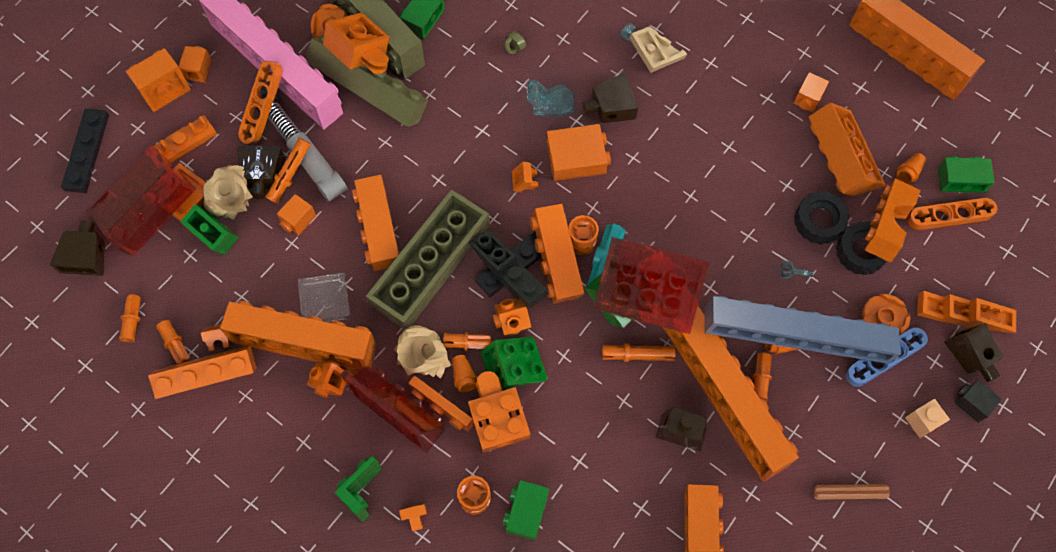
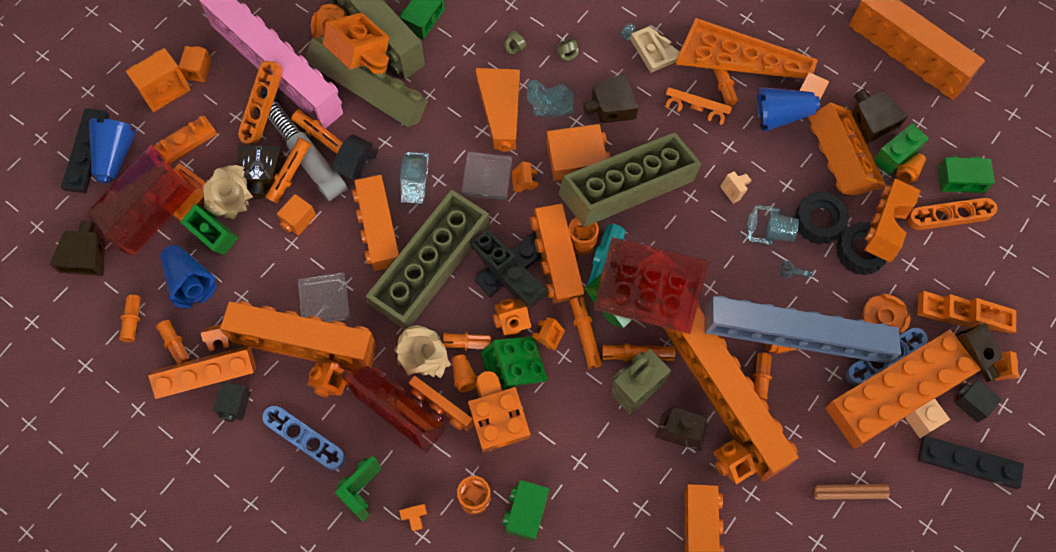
(109, 147): none -> blue cone
(186, 277): none -> blue cone
(231, 401): none -> pearl dark grey brick
(301, 119): none -> orange pin
(302, 439): none -> medium blue beam
(353, 156): none -> black brick
(413, 176): none -> clear light blue brick
(487, 176): none -> clear plate
(500, 103): none -> orange slope
(550, 333): none -> orange tile
(567, 46): none -> olive tile
(583, 324): none -> orange pin
(628, 179): none -> olive brick
(639, 381): none -> olive brick
(697, 103): none -> orange plate
(726, 86): none -> orange axle
(729, 50): none -> orange wing
(734, 461): none -> orange brick
(735, 186): none -> light nougat tile
(778, 228): none -> clear light blue piece
(784, 106): none -> blue cone
(877, 115): none -> dark brown torso
(900, 149): none -> green brick
(902, 388): none -> orange brick
(971, 462): none -> black plate
(1007, 366): none -> orange tile

